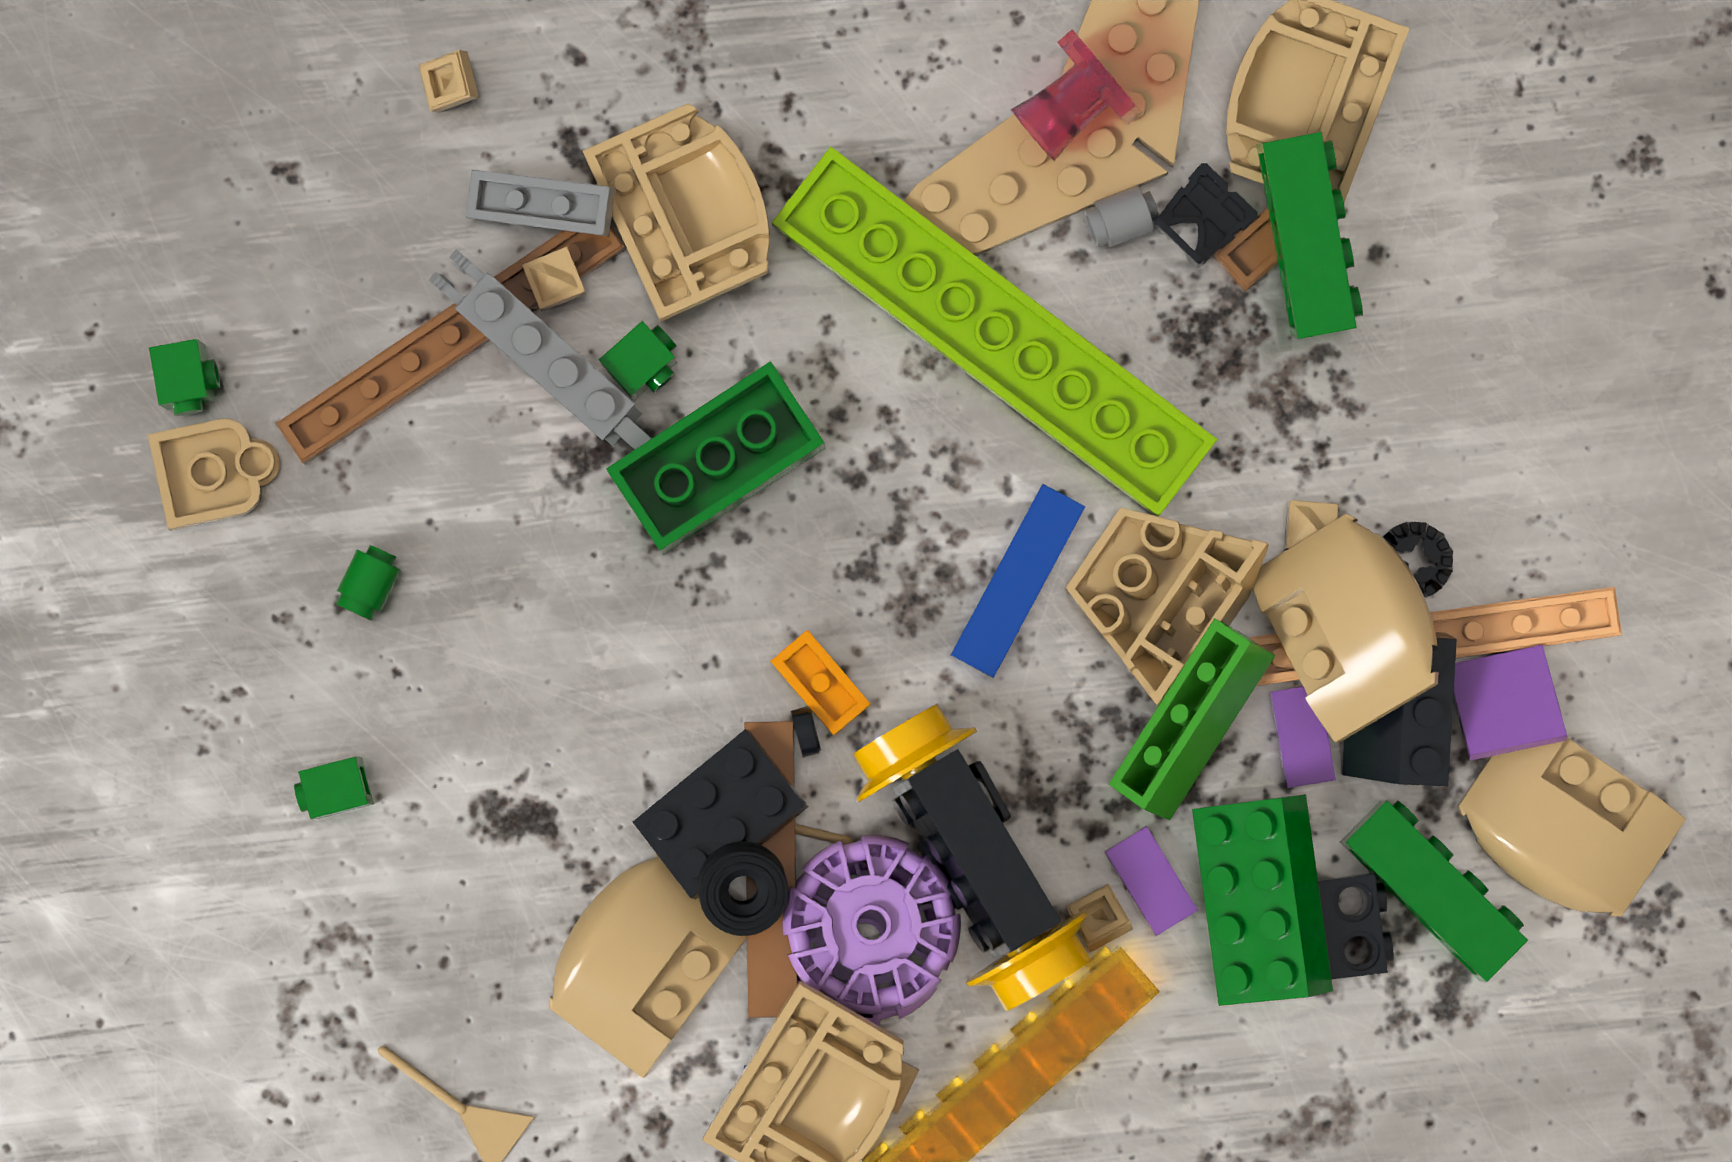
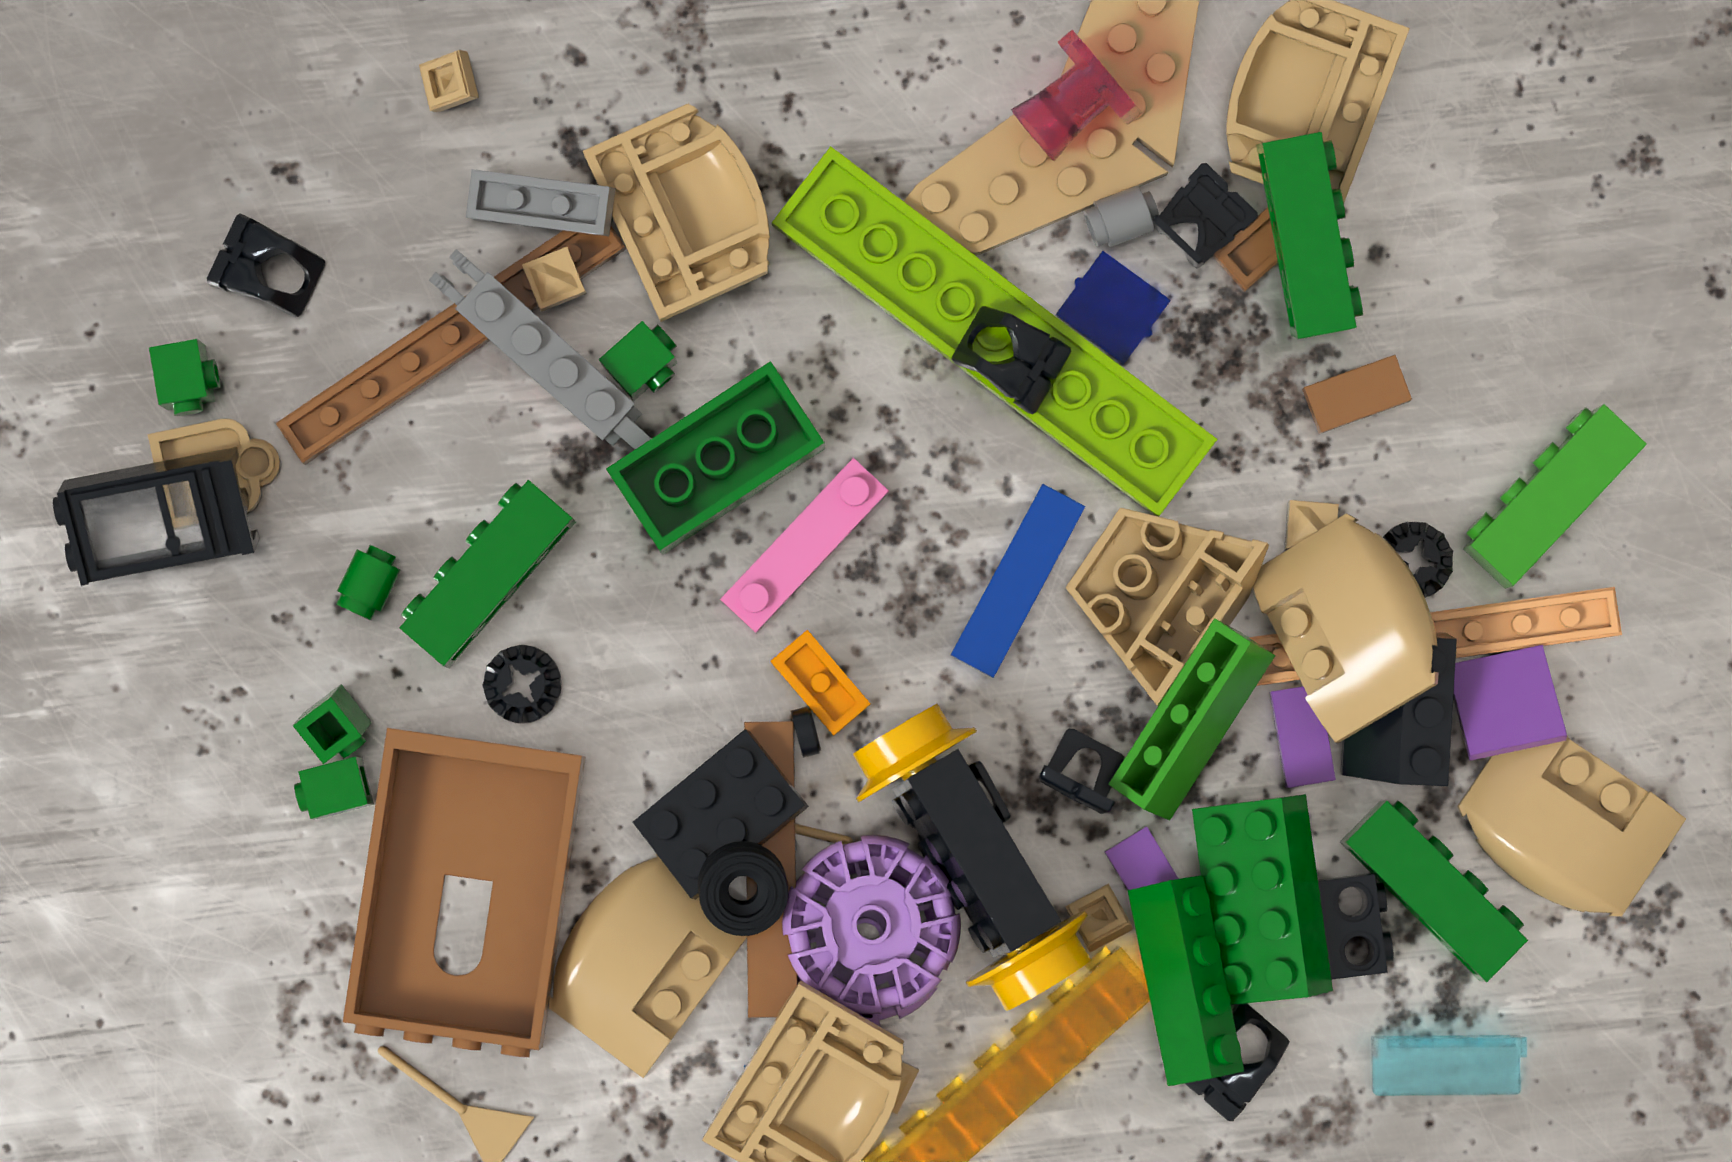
(154, 516): none -> black door
(240, 269): none -> black piece
(333, 725): none -> green brick
(475, 816): none -> medium nougat panel
(486, 574): none -> green brick
(544, 689): none -> black gear
(804, 545): none -> bright pink plate
(1033, 361): none -> black piece
(1110, 762): none -> black piece
(1113, 307): none -> clear blue piece
(1185, 980): none -> green brick
(1230, 1092): none -> black piece
(1357, 394): none -> medium nougat tile
(1447, 1064): none -> clear light blue panel
(1554, 495): none -> bright green brick

